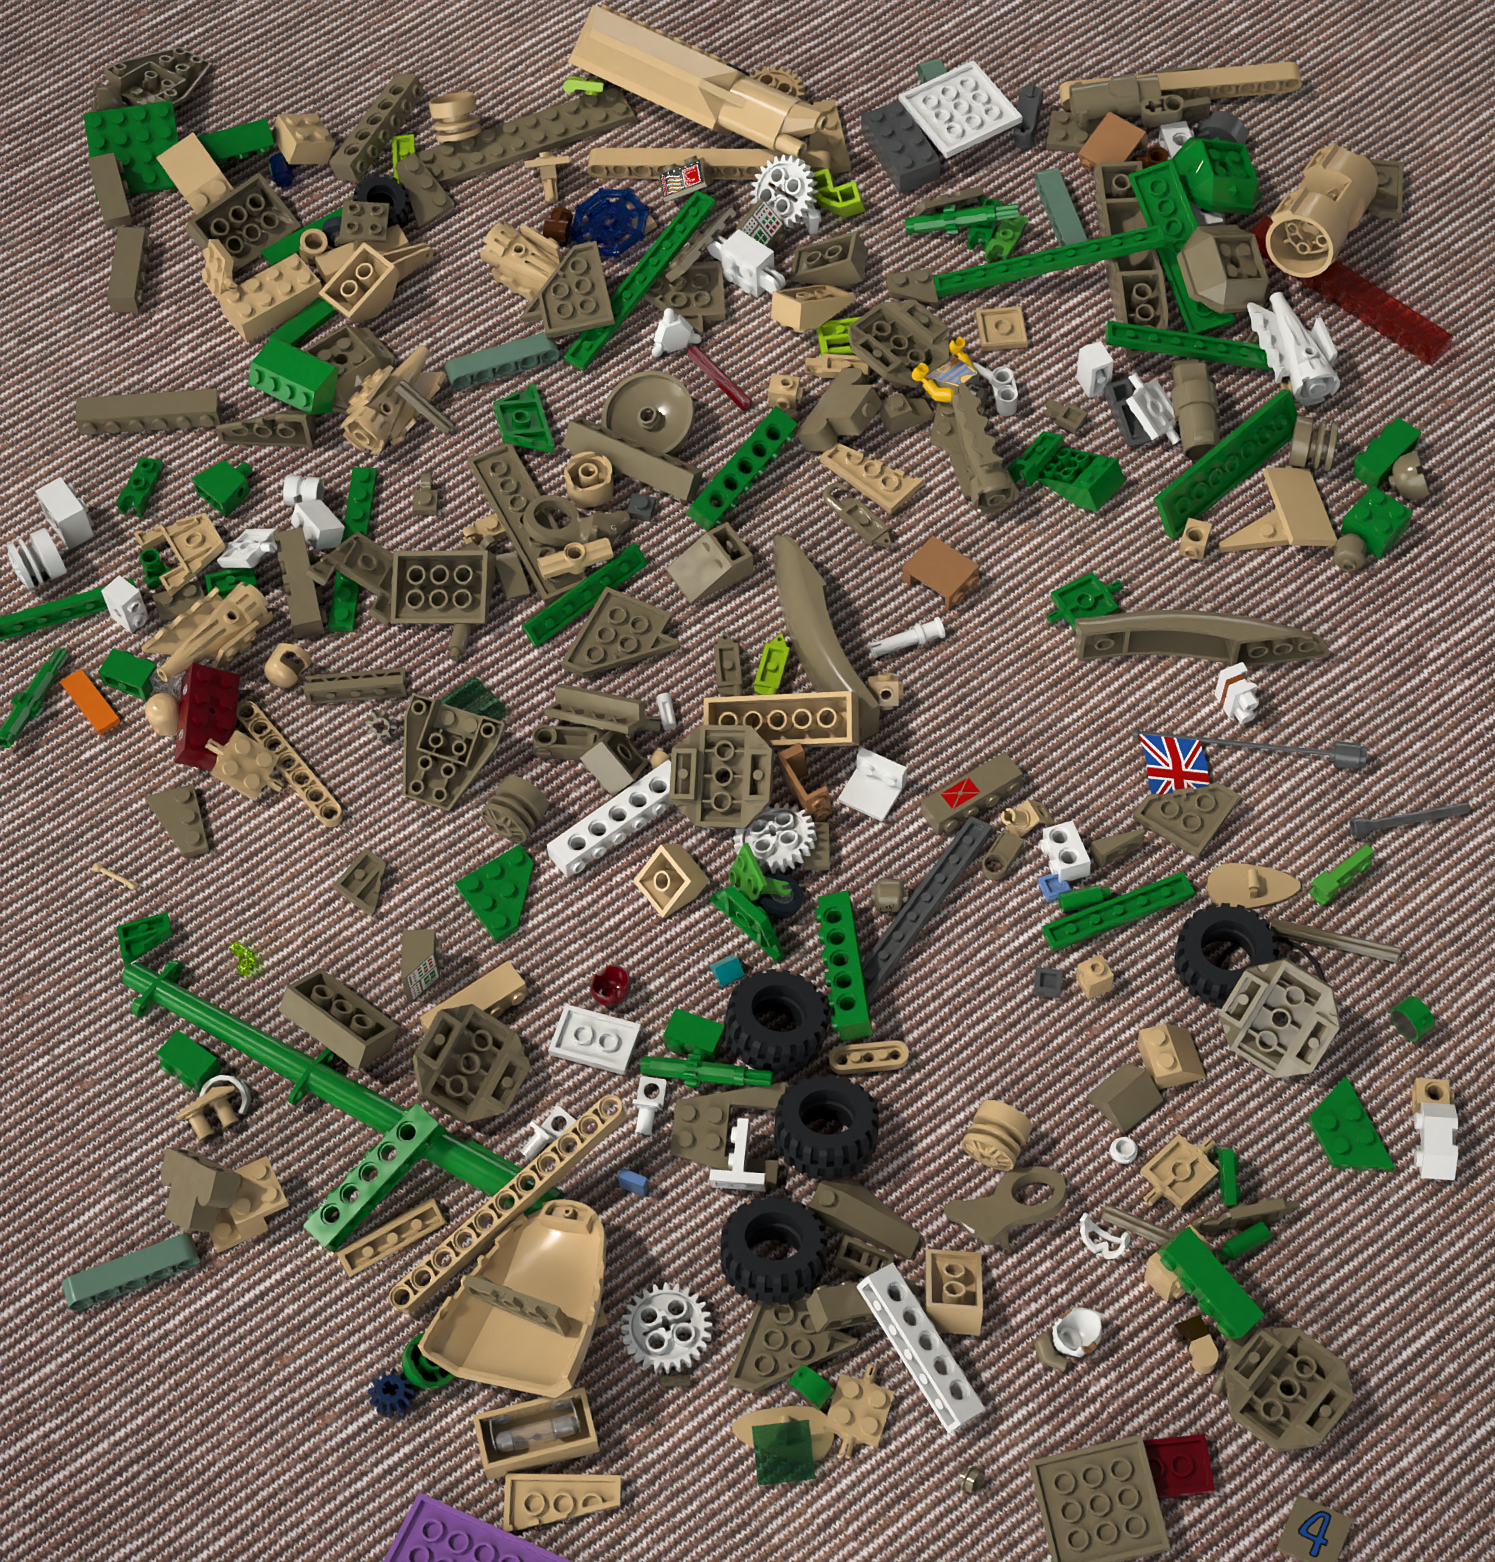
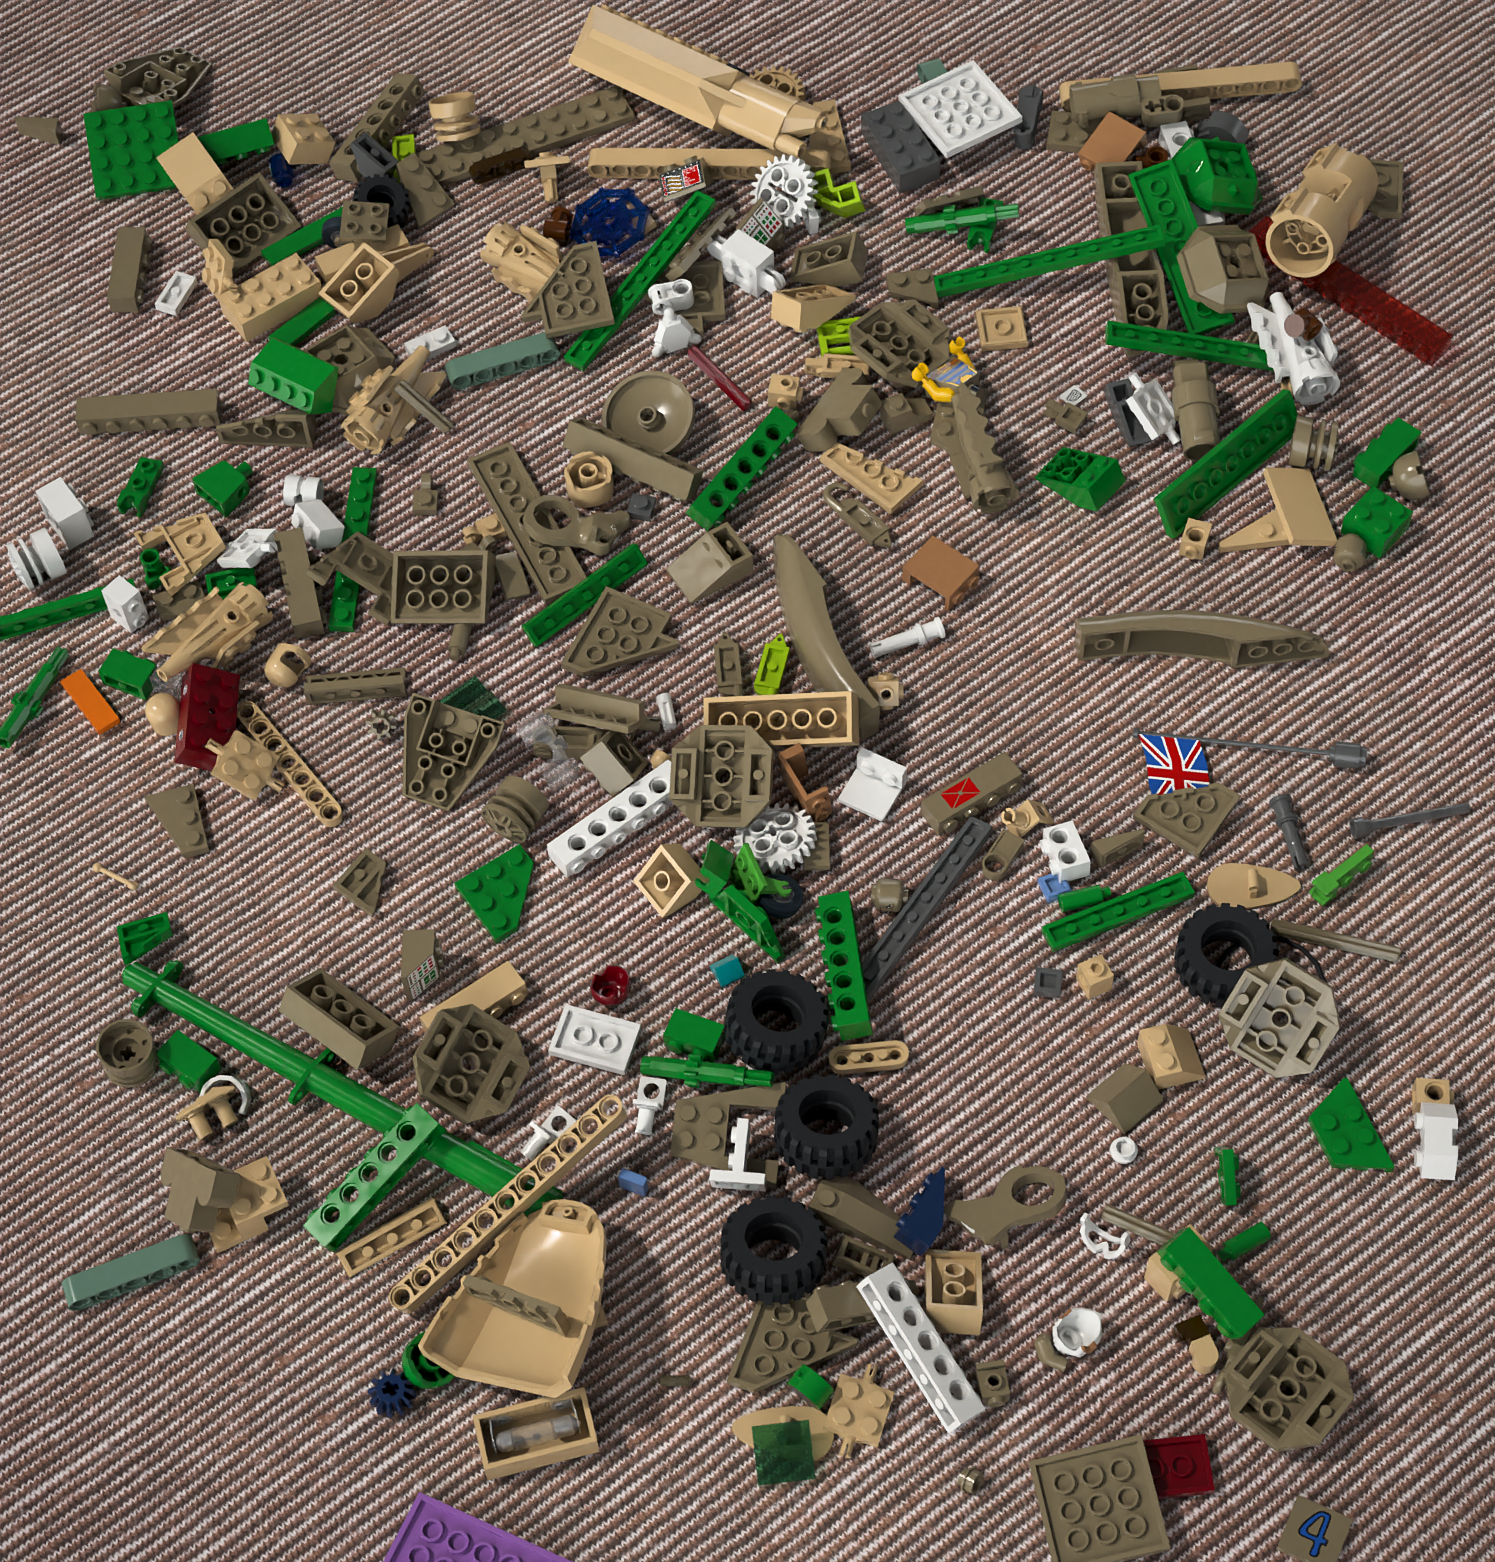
(40, 128): none -> dark tan slope
(111, 190): dark tan brick -> none
(118, 1043): none -> dark tan wheel
(176, 293): none -> white plate
(246, 958): clear neon green arm -> none
(312, 243): tan piece -> none
(372, 157): none -> dark grey slope
(435, 341): none -> white plate
(481, 171): none -> dark brown beam
(524, 420): green wing -> none
(540, 729): none -> clear arch
(550, 1498): tan wing -> none
(586, 555): tan piece -> none
(590, 85): lime plate -> none
(659, 1305): white gear -> none
(673, 295): none -> white piece
(716, 868): none -> green hinge
(925, 1219): none -> dark blue slope
(988, 1372): none -> dark tan brick
(997, 1135): tan wheel -> none
(1003, 388): white beam -> none
(1006, 238): bright green plate -> none
(1035, 457): green plate -> none
(1059, 207): sand green beam -> none
(1073, 395): none -> white sticker
(1084, 599): green plate -> none
(1094, 369): white brick -> none
(1179, 1171): tan plate -> none
(1236, 694): white hips -> none
(1246, 1215): dark tan plate -> none
(1287, 822): none -> dark grey pin
(1302, 324): none -> reddish brown piece
(1412, 1018): green piece -> none

